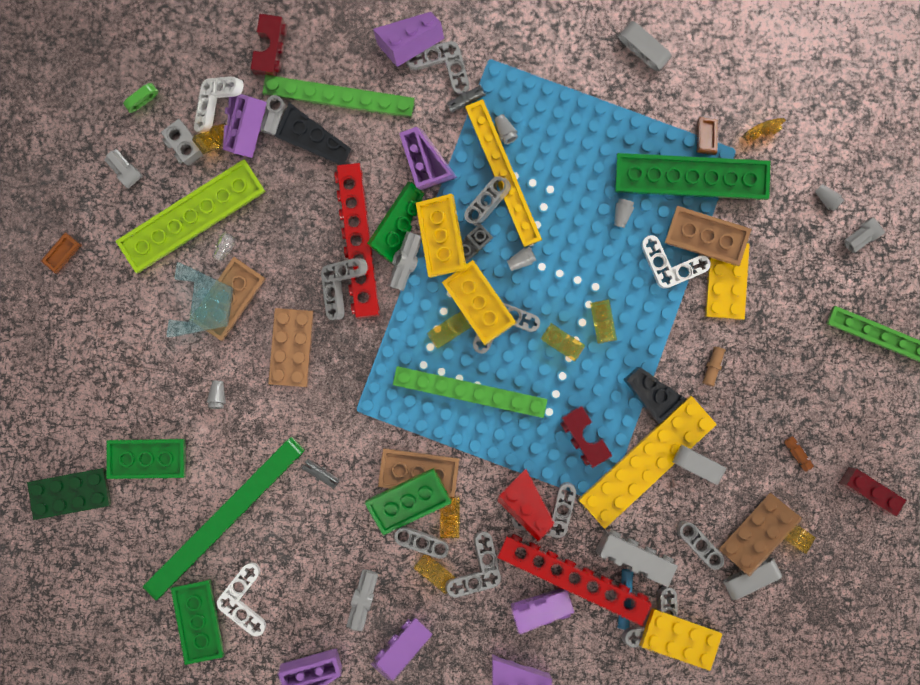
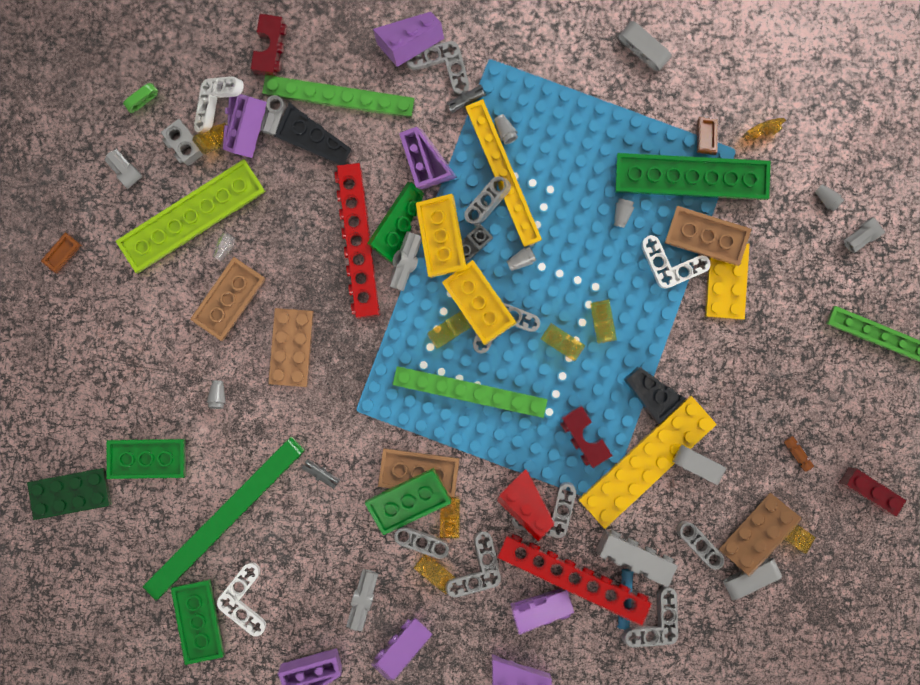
(209, 303): clear light blue wing -> none
(334, 281): light grey beam -> none
(680, 639): yellow plate -> none
(713, 366): medium nougat pin -> none

